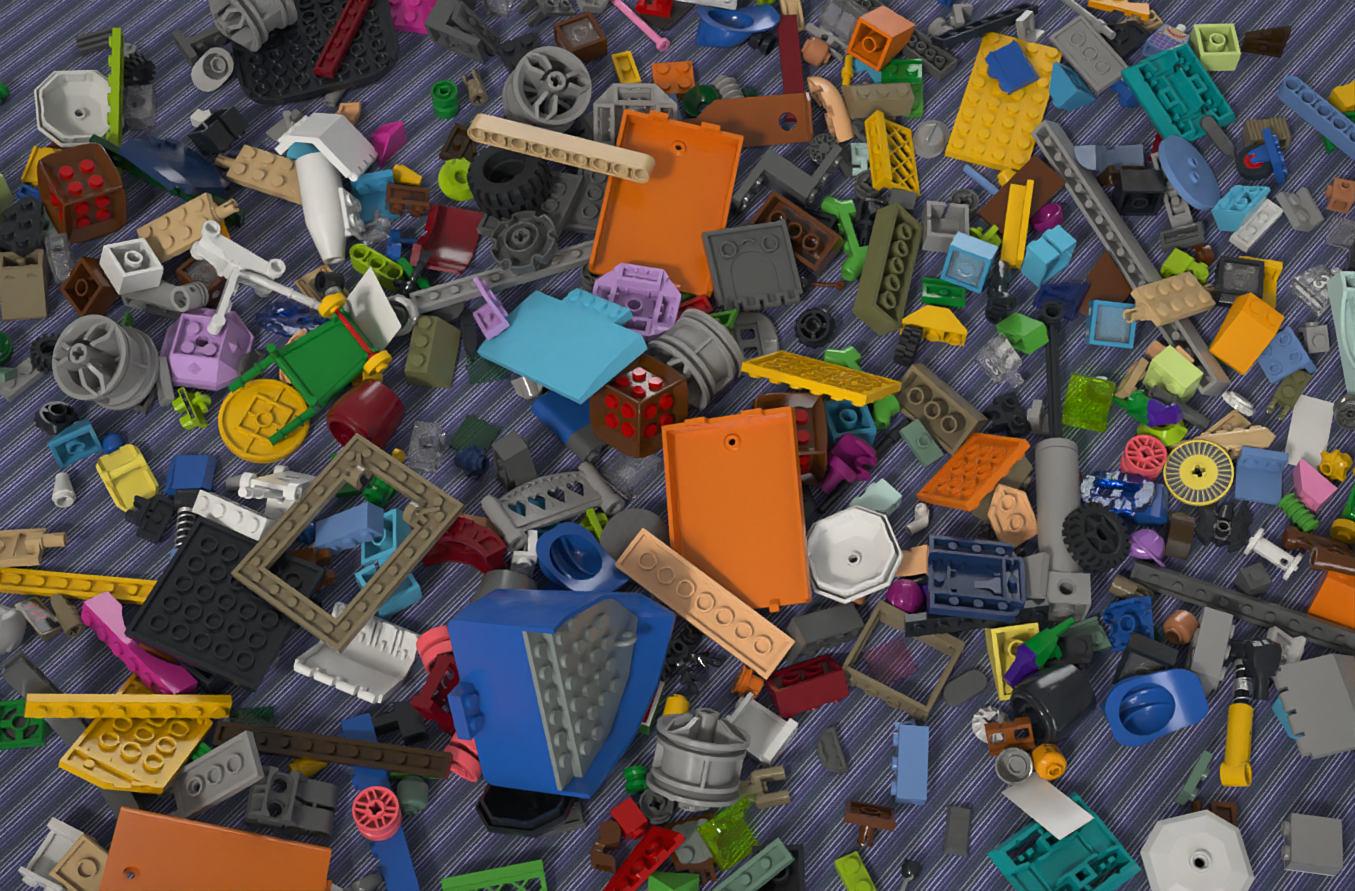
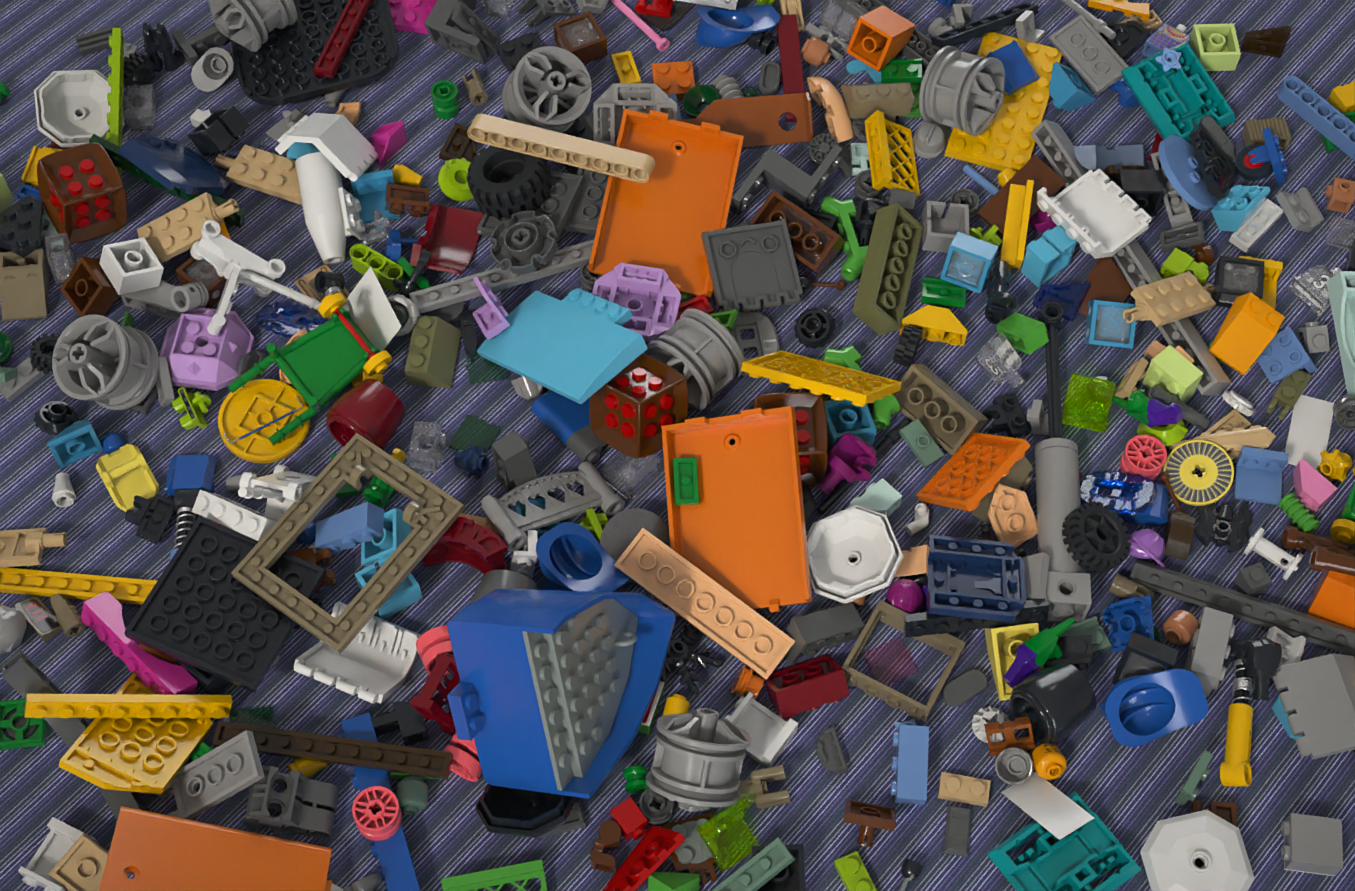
(158, 41): none -> black piece
(265, 425): none -> blue piece
(685, 481): none -> green plate
(769, 78): none -> dark grey tile
(847, 70): yellow bar -> none
(962, 90): none -> light grey wheel
(964, 789): none -> tan plate
(1096, 214): none -> white hinge
(1164, 477): none -> reddish brown hinge
(1169, 54): none -> light blue plate
(1214, 164): none -> black plate

